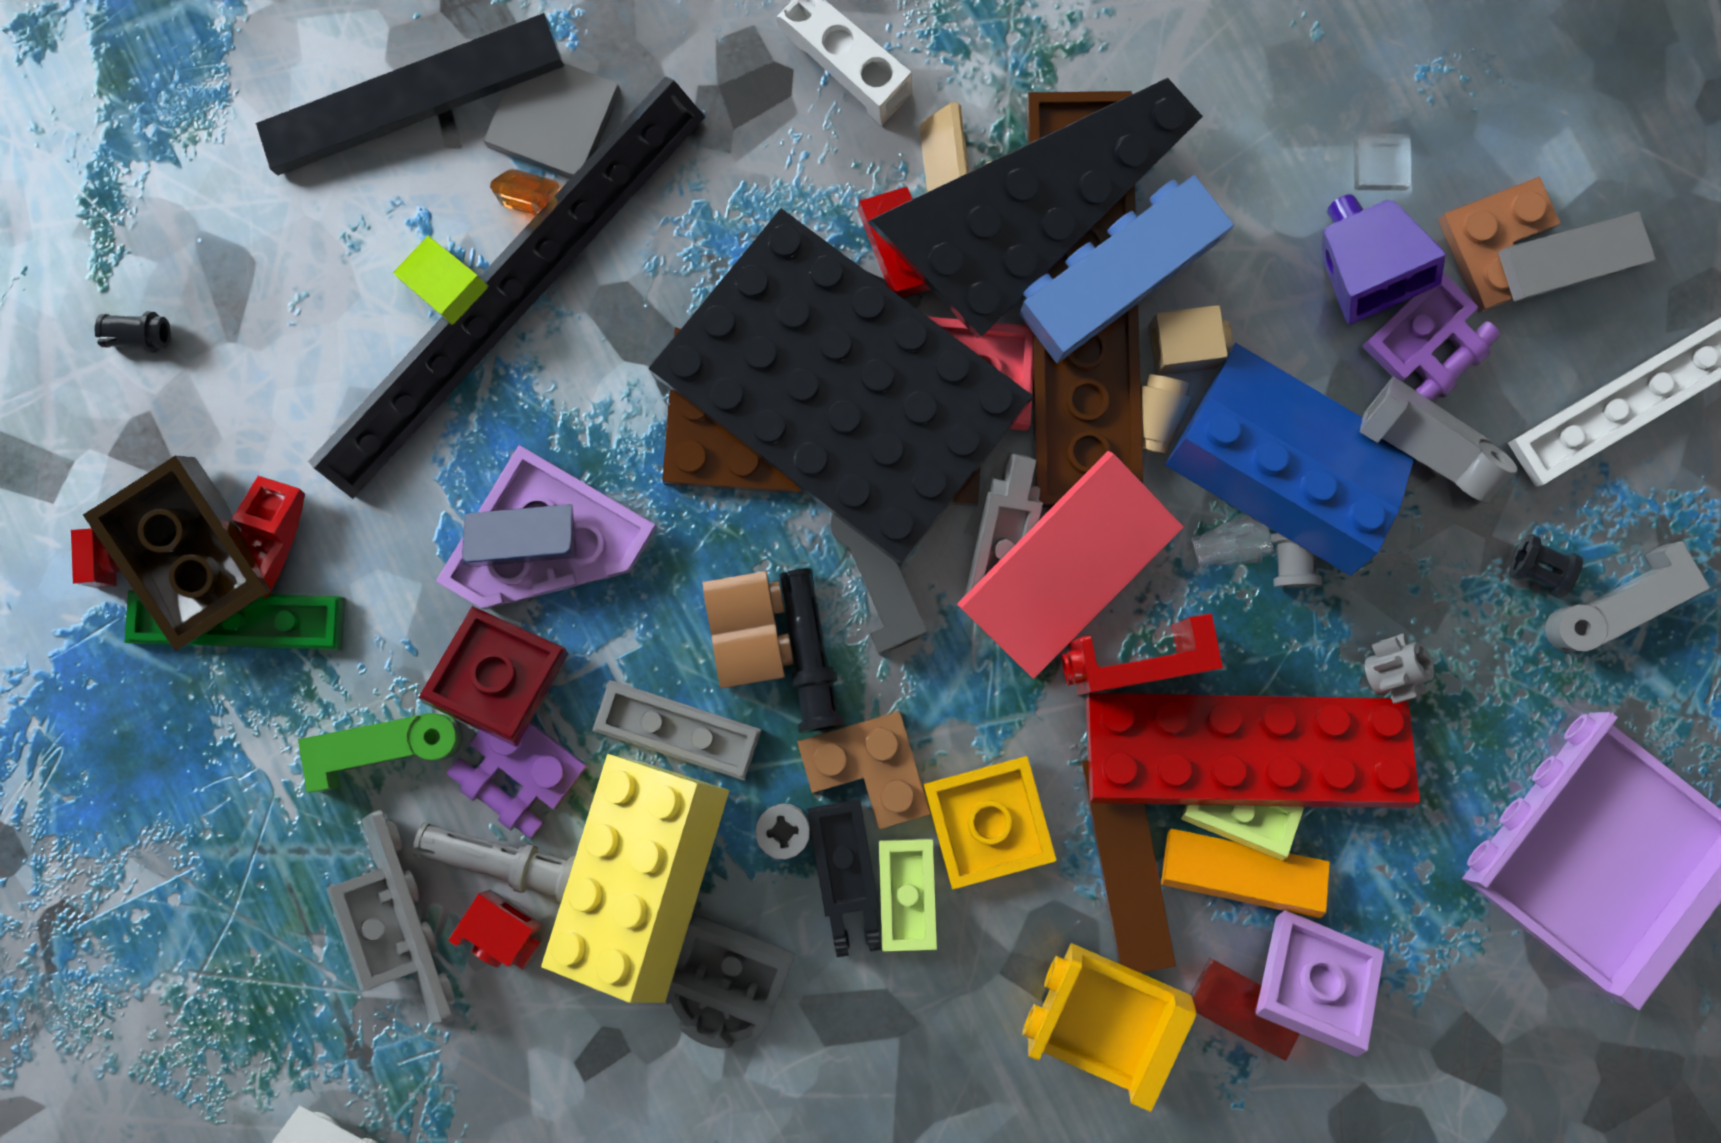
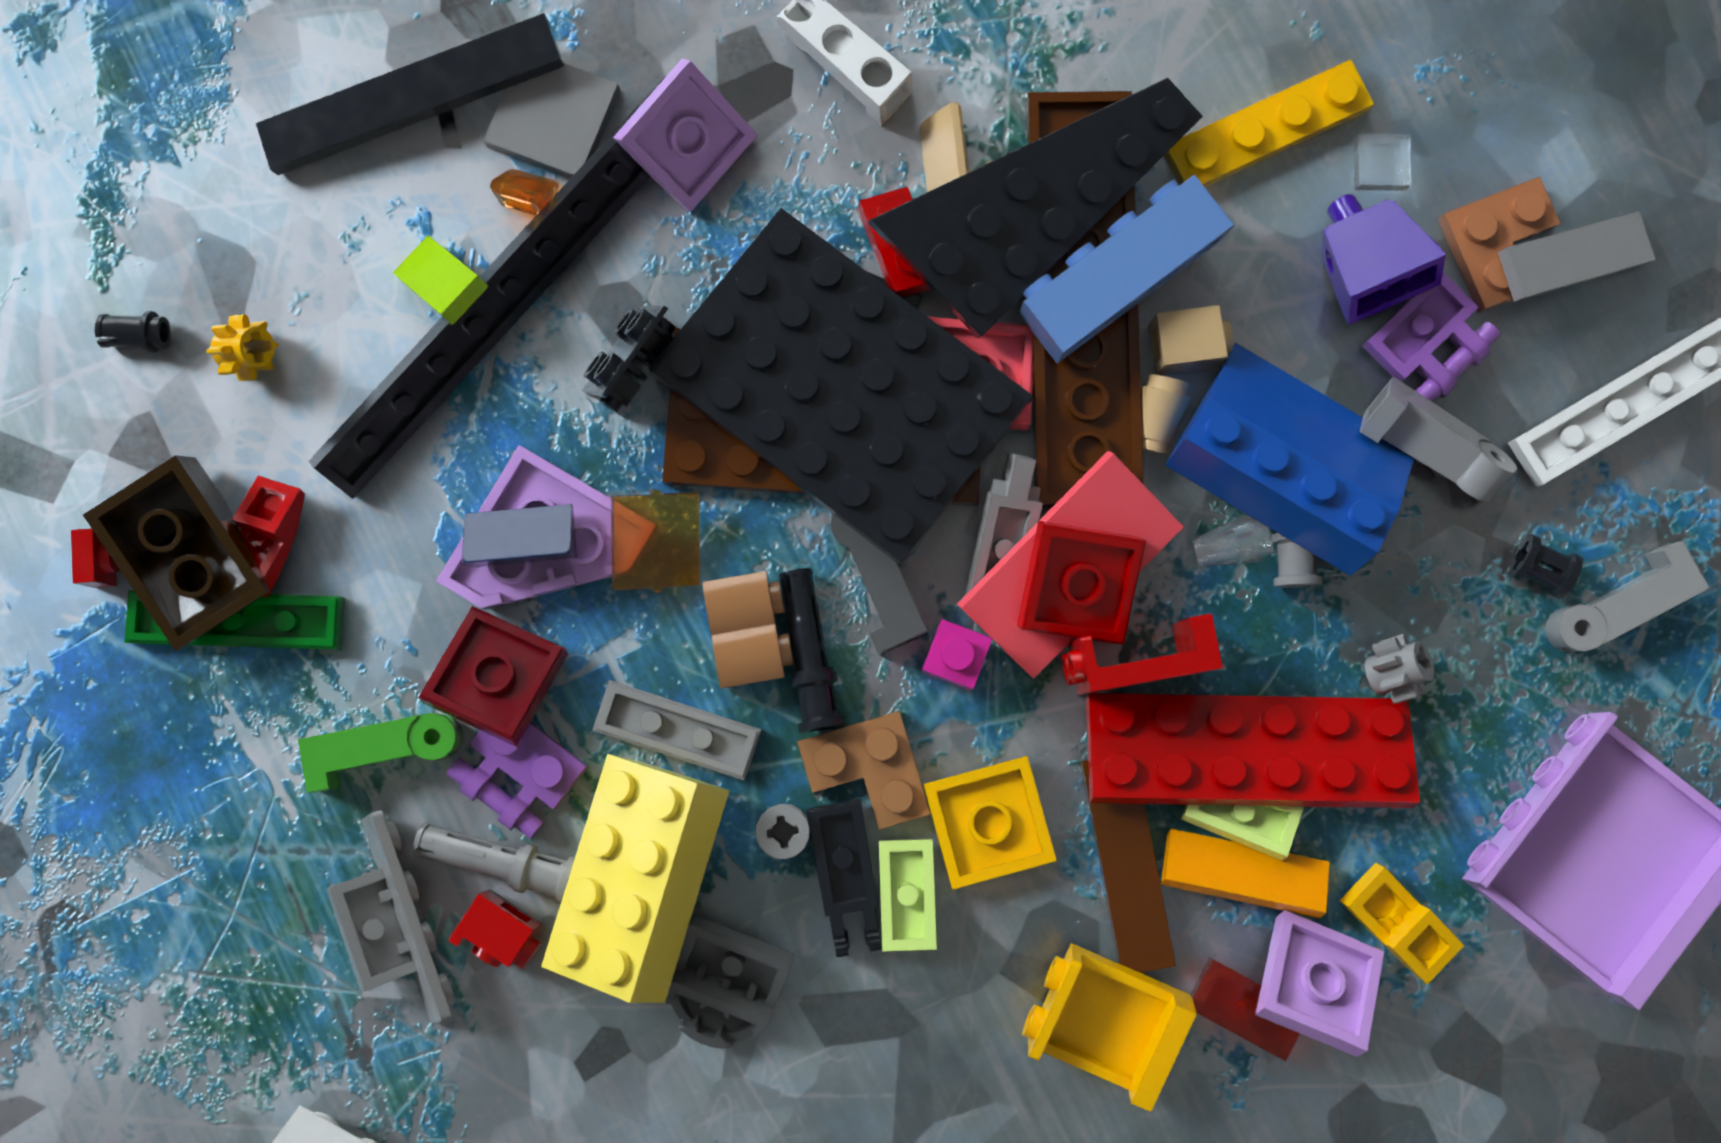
(242, 347): none -> yellow gear
(635, 331): none -> black hinge
(655, 540): none -> clear orange piece
(685, 135): none -> lavender plate
(956, 655): none -> dark pink brick
(1081, 582): none -> red tile
(1270, 126): none -> yellow plate
(1401, 923): none -> yellow slope

